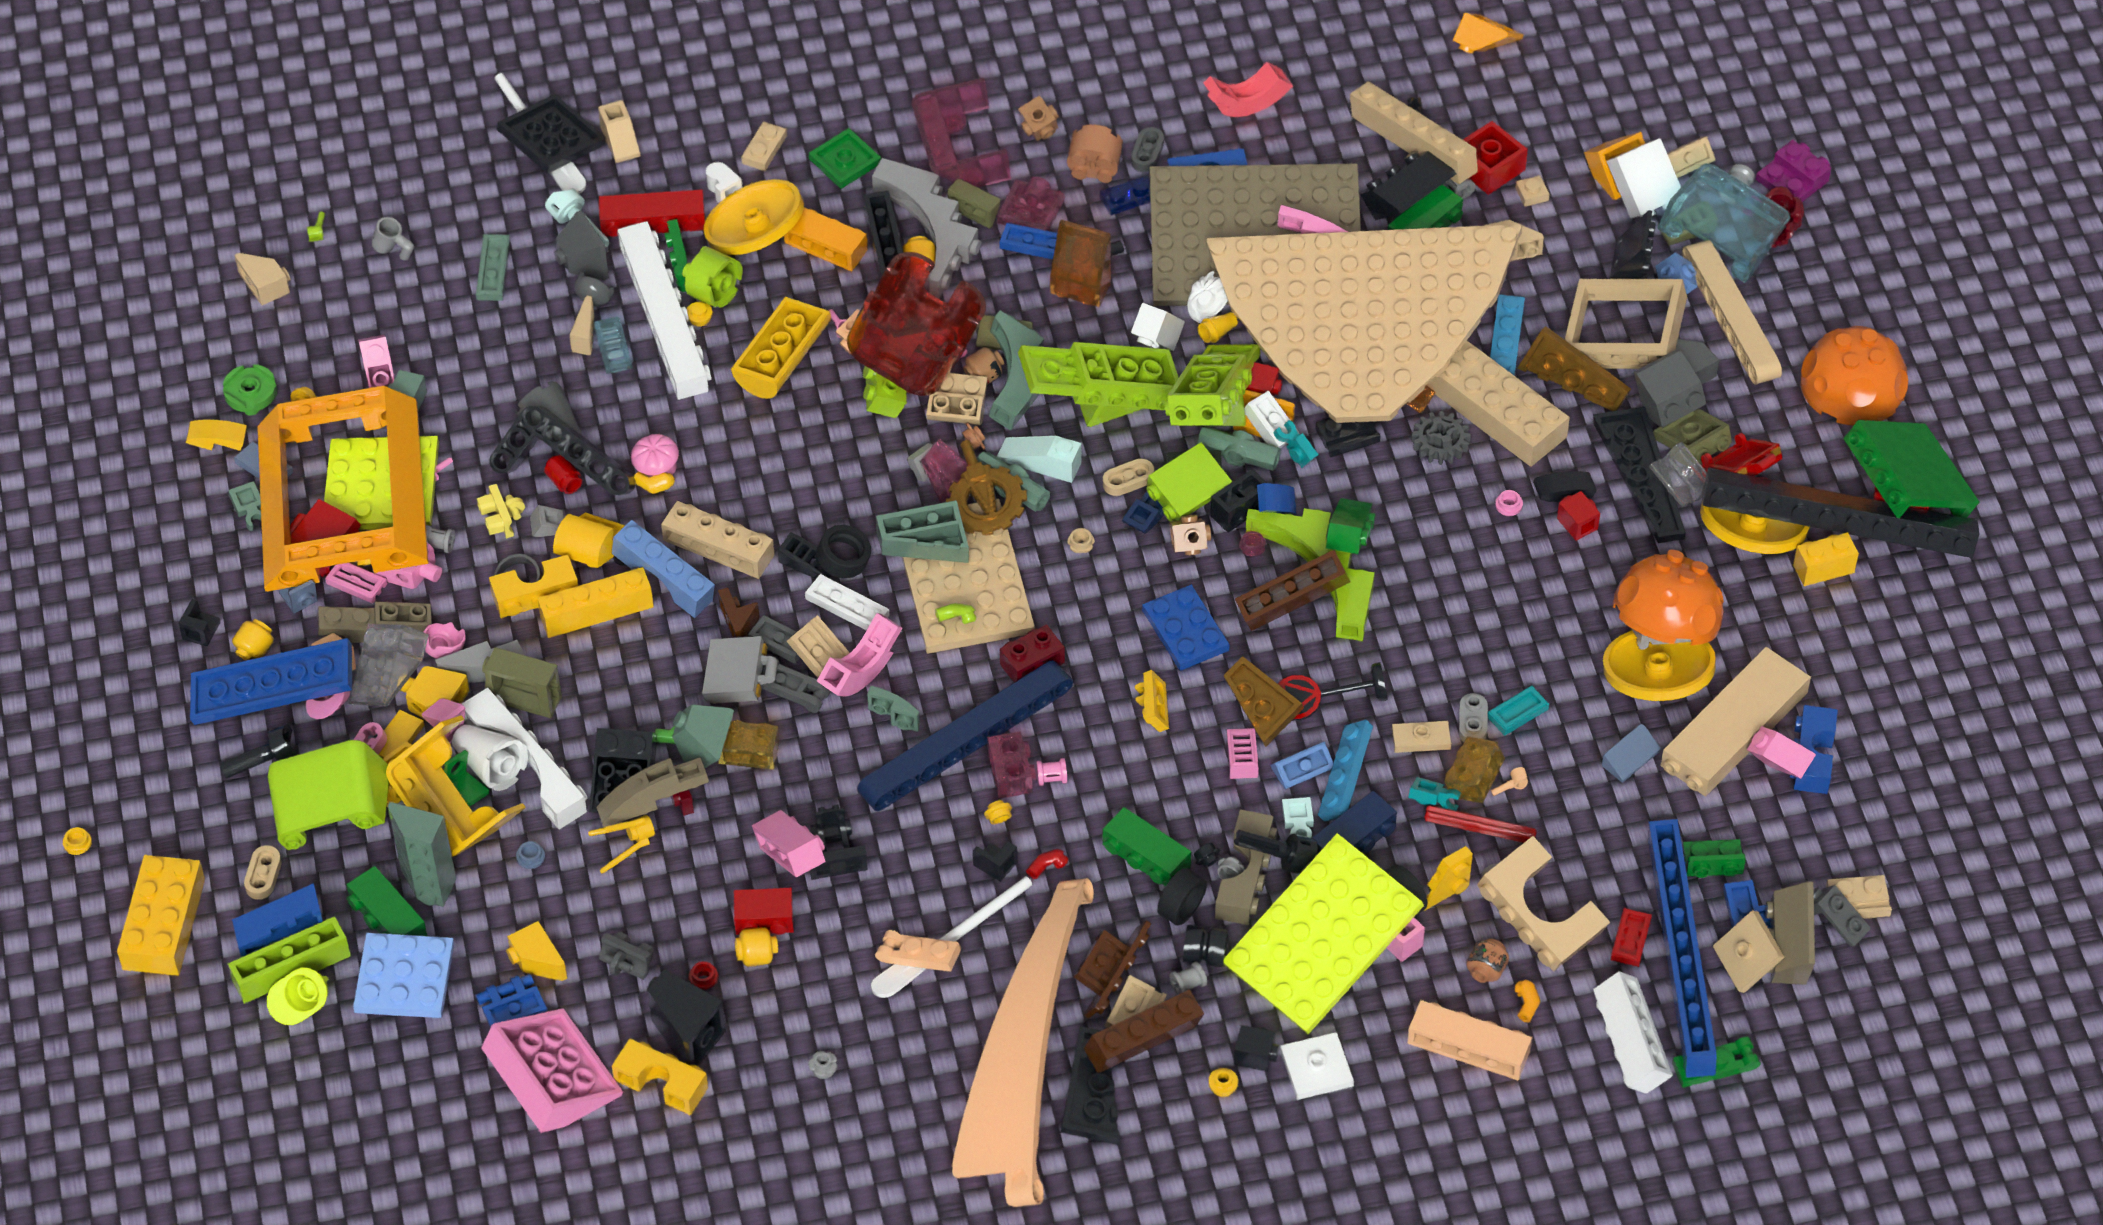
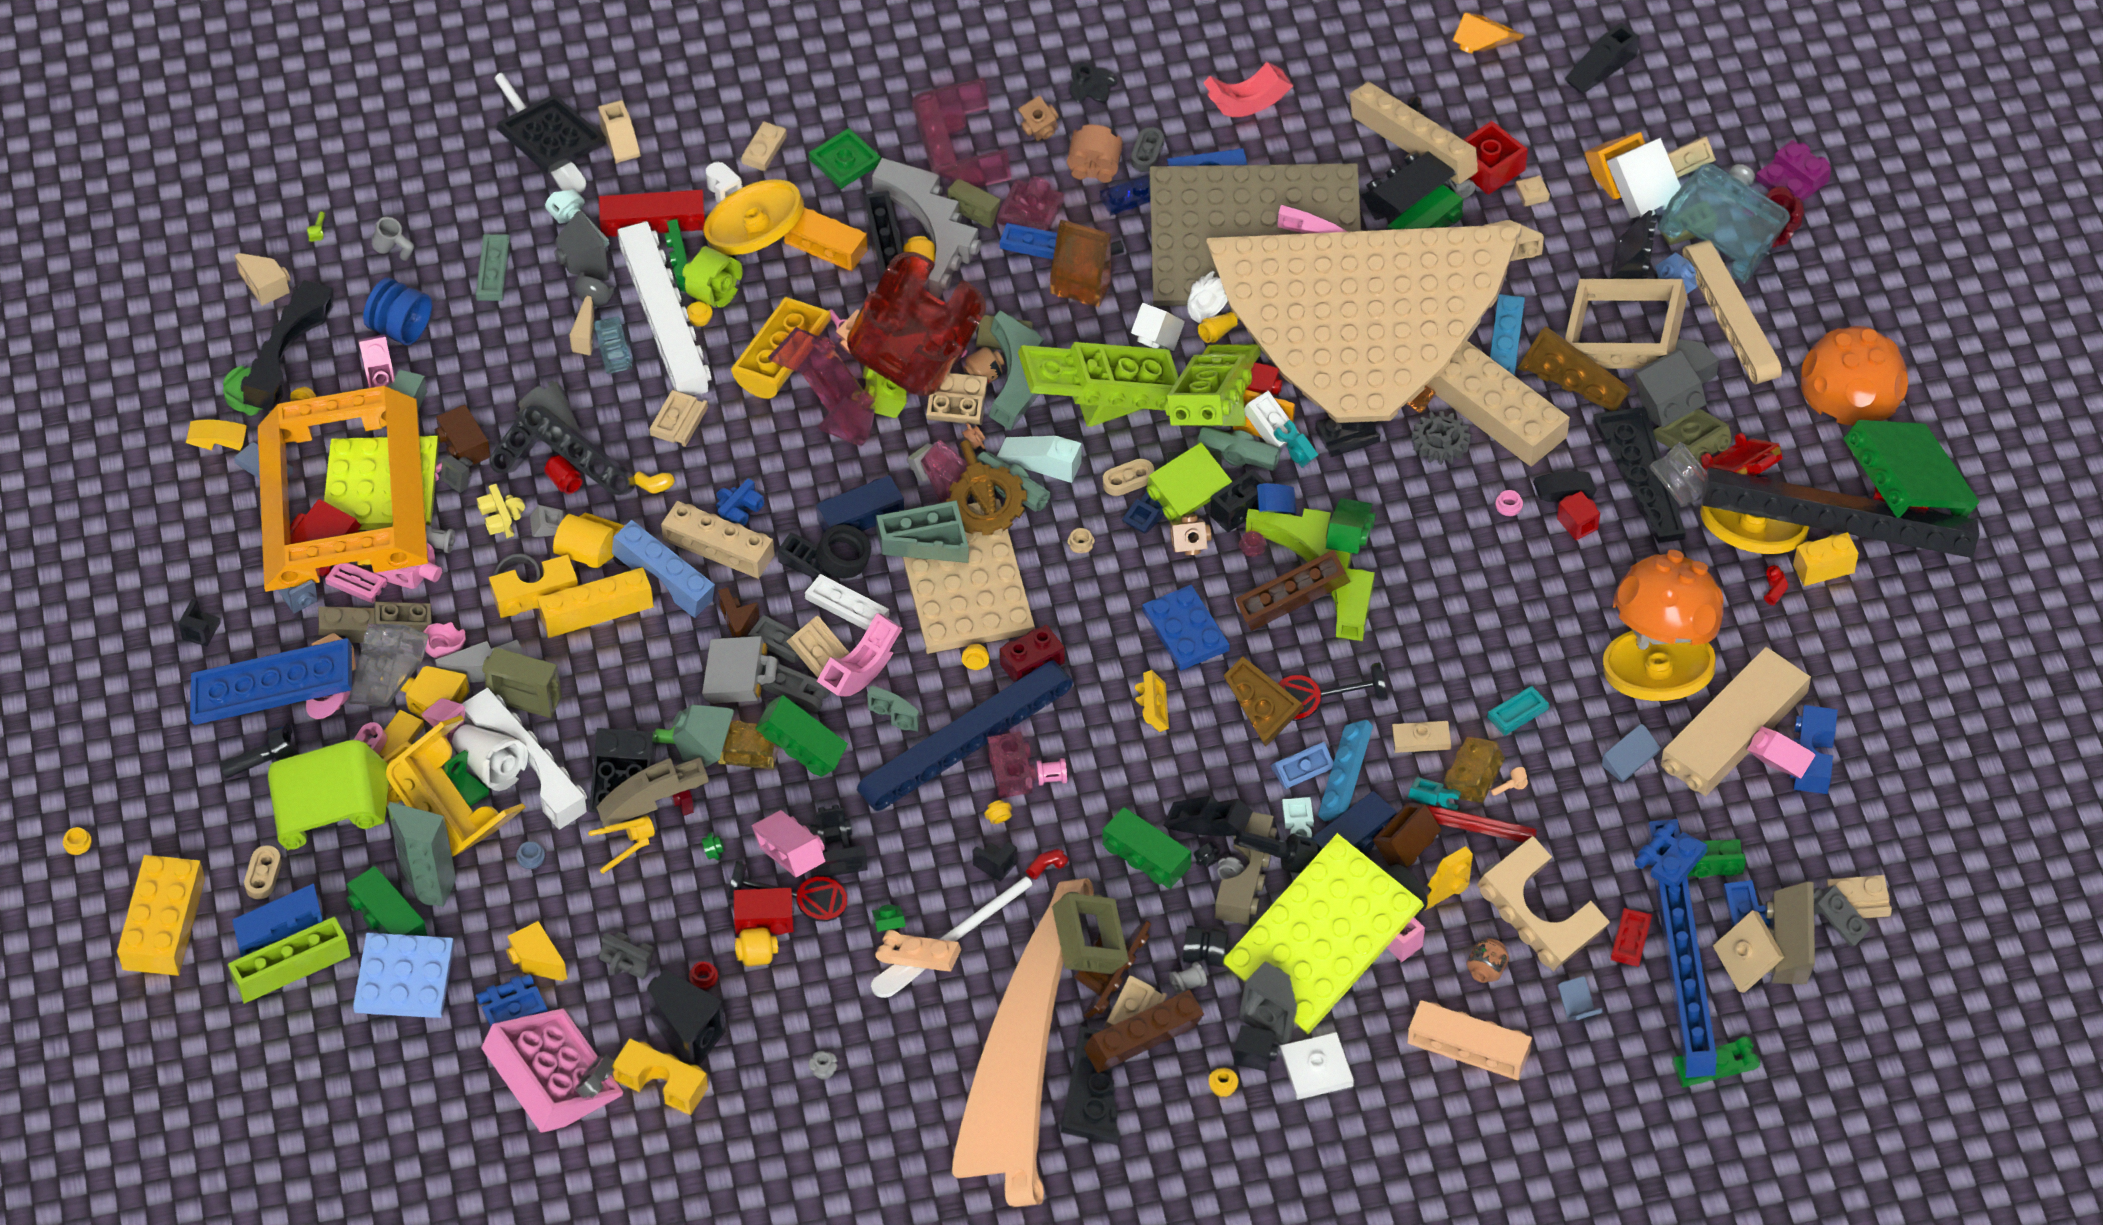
(246, 502): sand green plate -> none
(252, 640): yellow head -> none
(297, 996): neon yellow piece -> none
(307, 310): none -> black arch
(397, 311): none -> blue wheel
(456, 472): none -> dark grey tile
(462, 435): none -> reddish brown piece
(598, 1071): none -> dark grey plate
(655, 455): bright pink piece -> none
(678, 418): none -> tan plate
(713, 846): none -> green plate
(735, 501): none -> blue hips
(801, 736): none -> green brick
(817, 897): none -> piece
(834, 384): none -> clear pink windscreen
(861, 505): none -> dark blue brick
(888, 917): none -> green plate
(955, 610): lime arm -> none
(975, 657): none -> yellow plate
(1071, 939): none -> olive window
(1093, 85): none -> black plate
(1181, 896): black tyre -> none
(1208, 816): none -> black slope
(1242, 769): bright pink slope -> none
(1269, 1002): none -> dark grey slope
(1407, 835): none -> reddish brown piece
(1473, 717): light grey plate -> none
(1529, 993): light orange arm -> none
(1577, 999): none -> sand blue bracket
(1606, 57): none -> black slope
(1632, 1032): white brick -> none
(1677, 861): none -> blue plate
(1777, 583): none -> red arm

